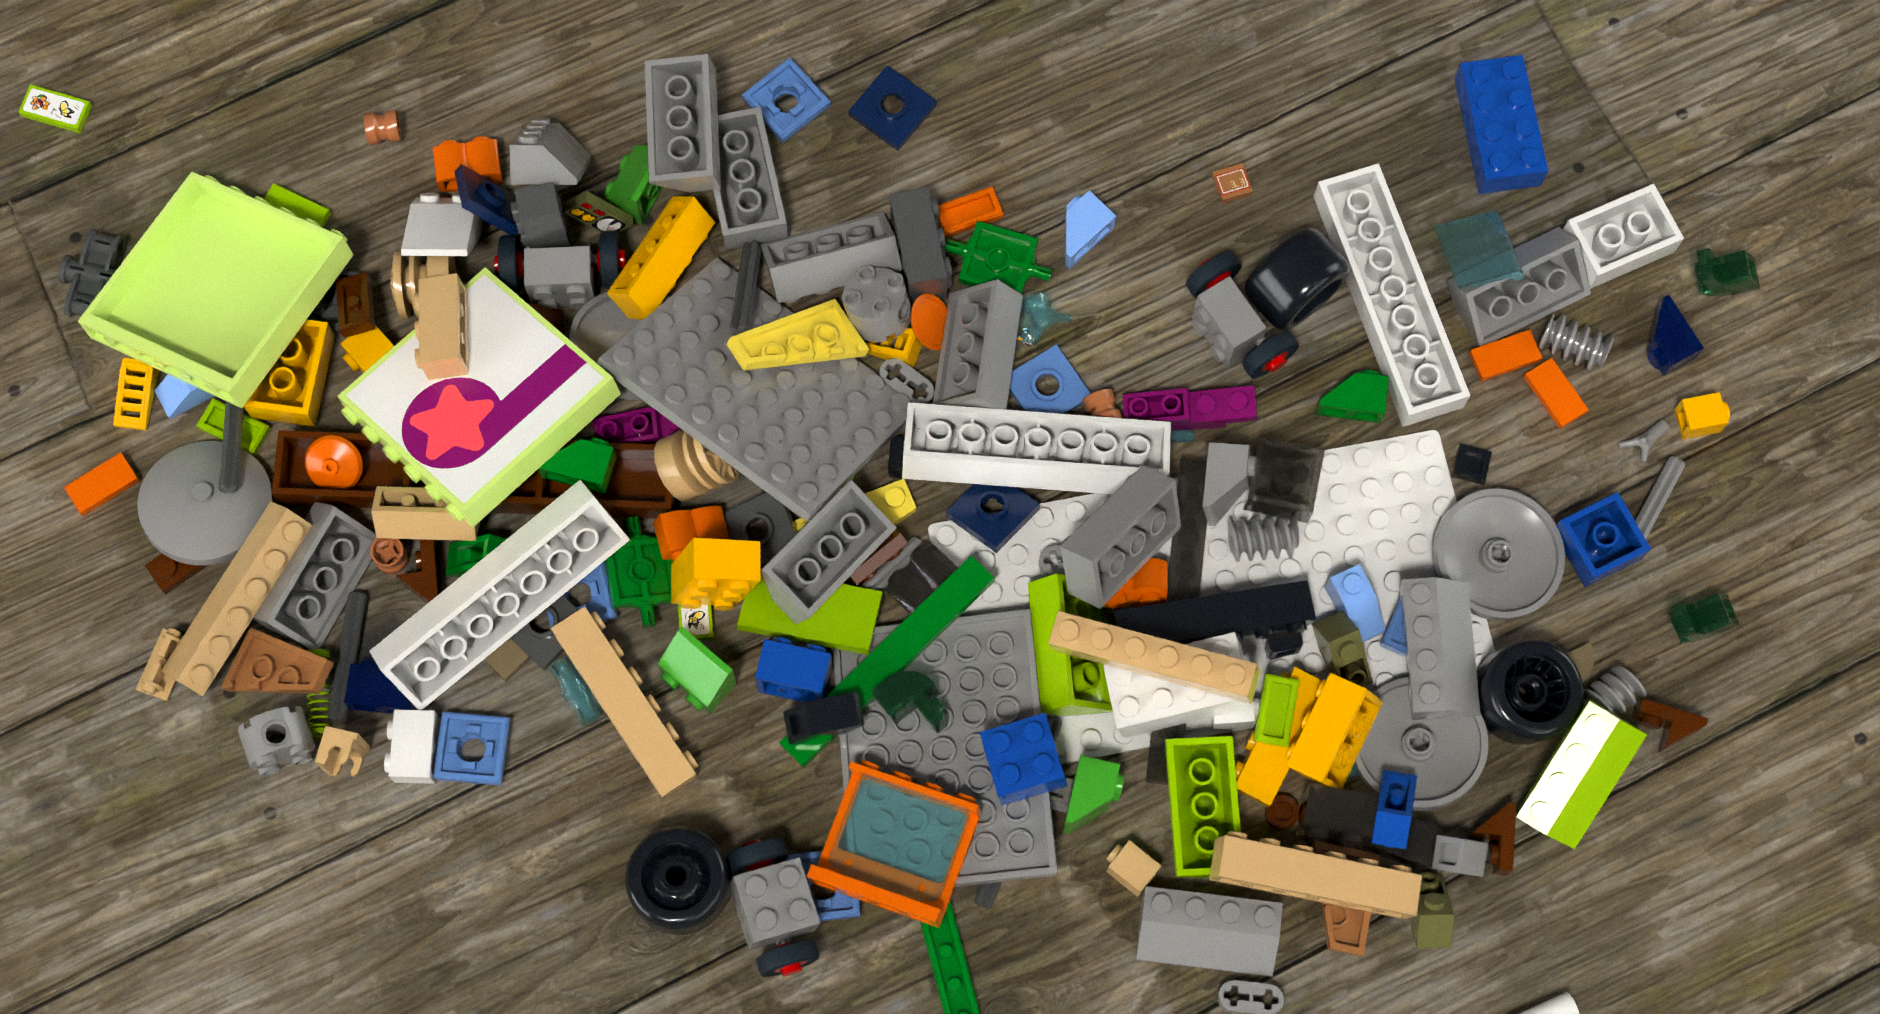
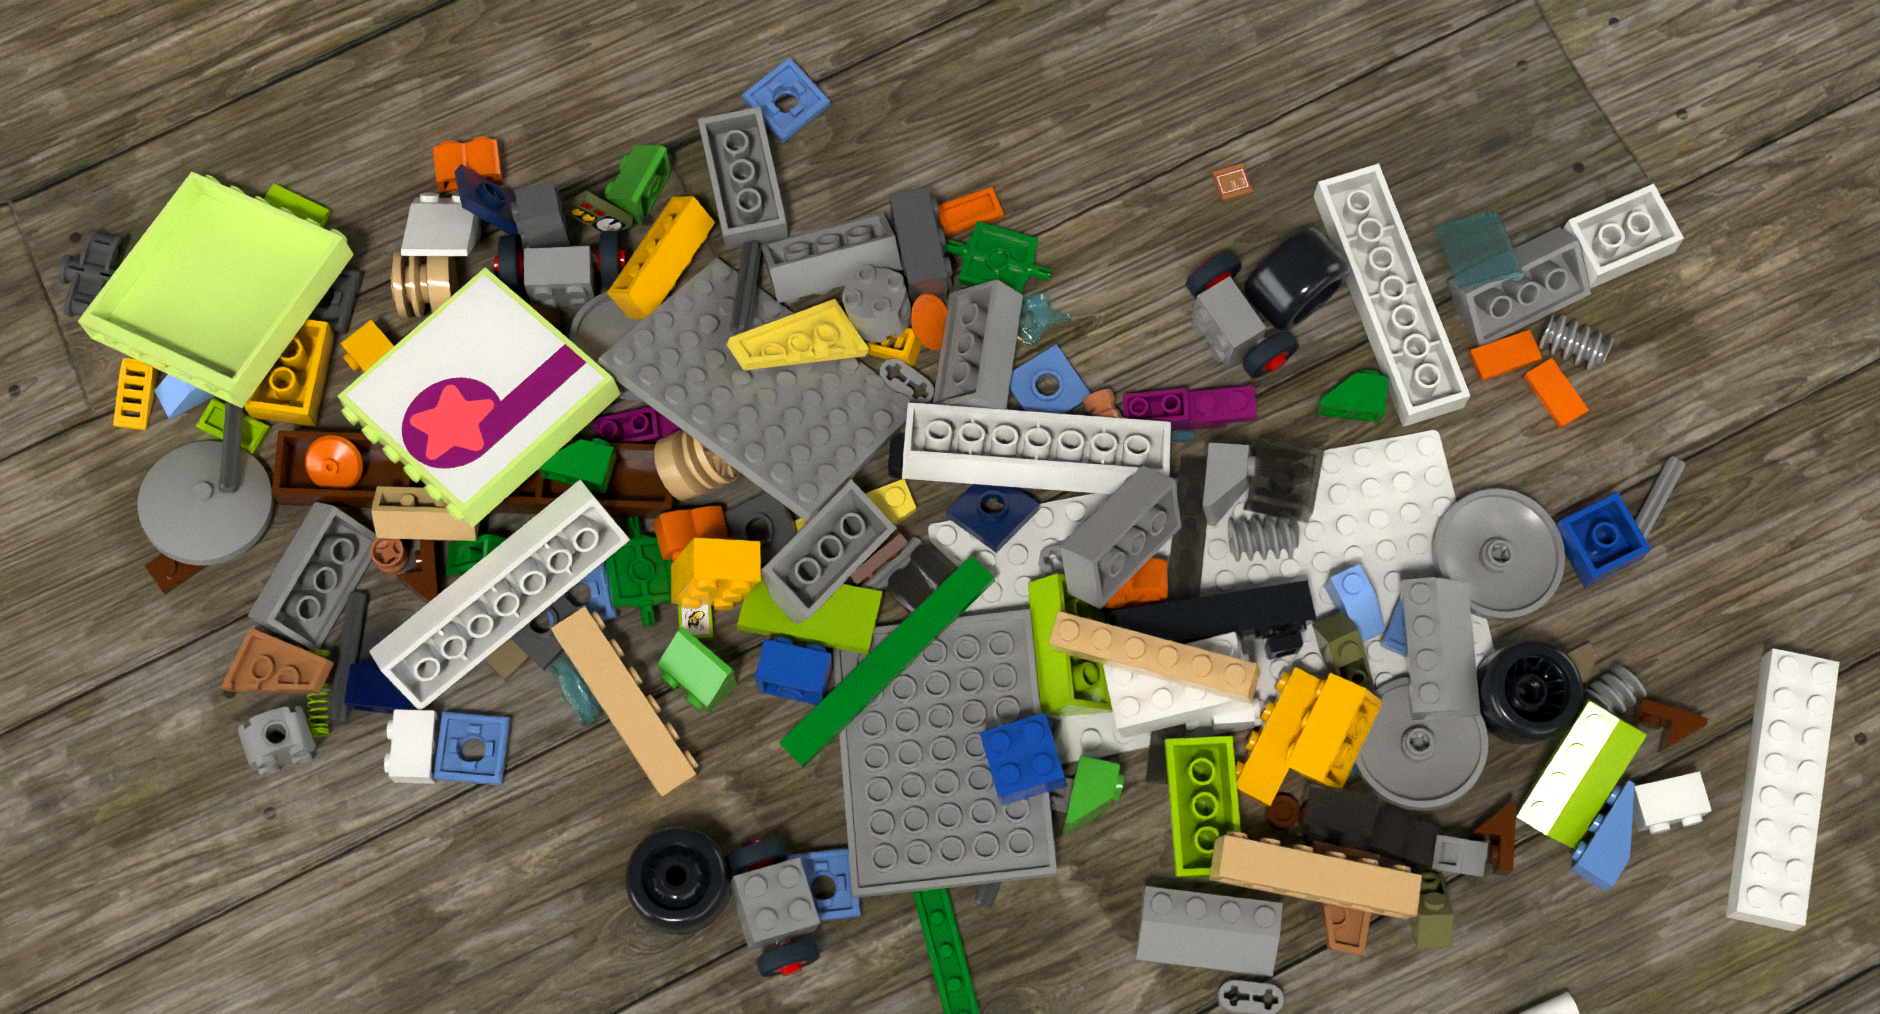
(55, 108): tile -> none
(101, 484): orange tile -> none
(153, 680): tan hinge -> none
(236, 598): tan brick -> none
(337, 748): tan hinge -> none
(355, 304): reddish brown plate -> none
(382, 127): nougat wheel -> none
(441, 327): tan brick -> none
(547, 154): light grey slope -> none
(682, 123): light grey slope -> none
(823, 717): black slope -> none
(897, 843): clear light blue panel -> none
(898, 127): dark blue piece -> none
(907, 691): clear green brick -> none
(1085, 226): light blue slope -> none
(1132, 867): tan brick -> none
(1276, 710): lime tile -> none
(1394, 809): blue slope -> none
(1471, 464): black tile -> none
(1501, 124): blue brick -> none
(1609, 845): none -> medium blue slope
(1646, 439): light grey bar -> none
(1670, 802): none -> white brick
(1671, 339): clear blue slope -> none
(1702, 415): yellow brick -> none
(1703, 618): clear green brick -> none
(1726, 273): clear green brick -> none
(1783, 790): none -> white brick

